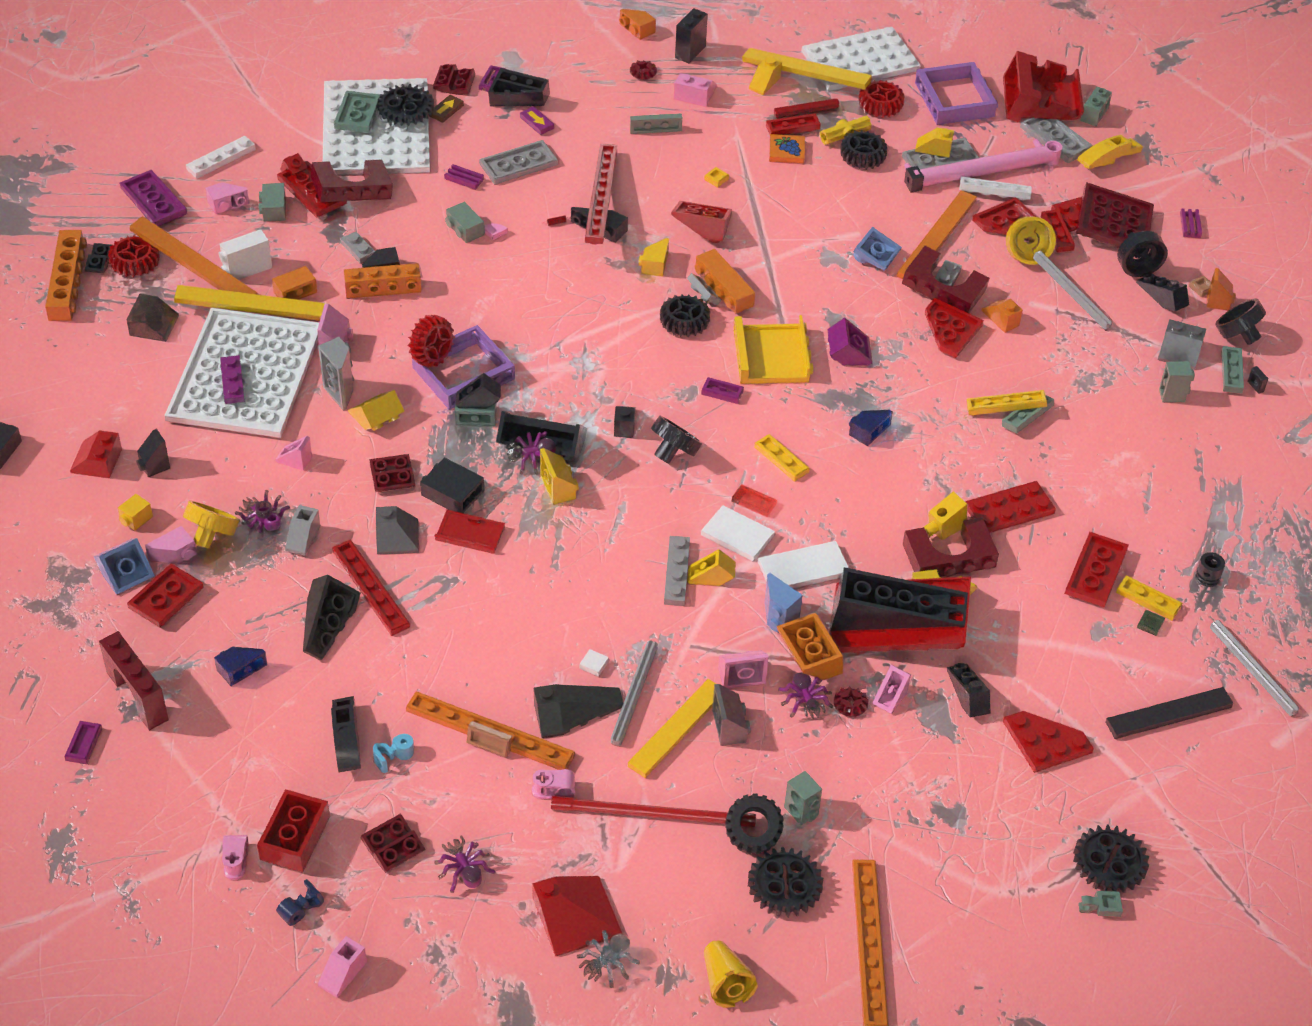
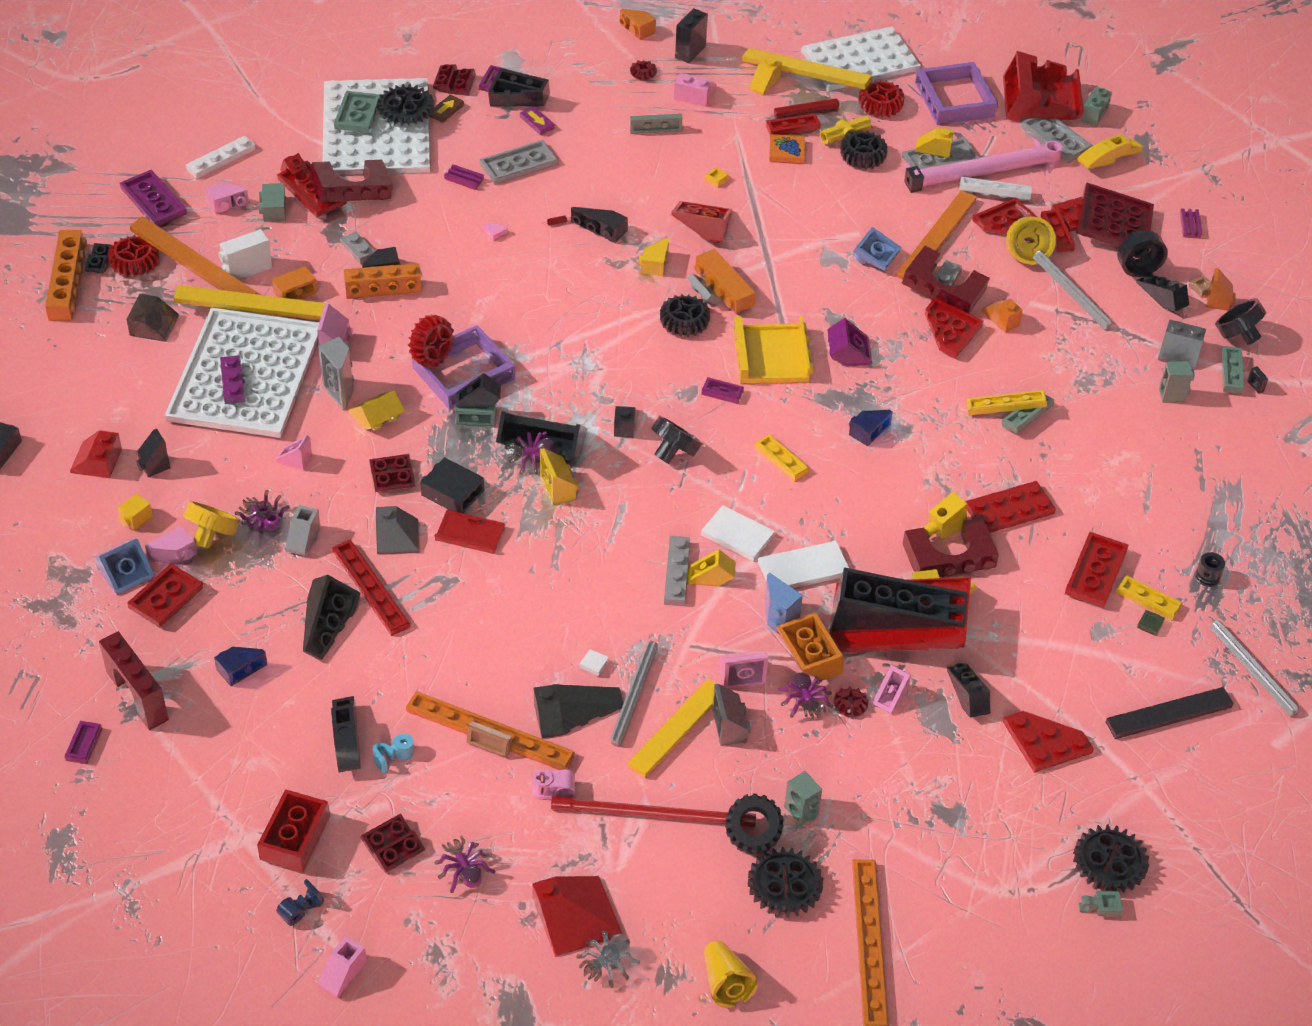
(234, 855): bright pink piece -> none
(464, 222): sand green brick -> none
(601, 194): plate -> none
(754, 500): clear red tile -> none

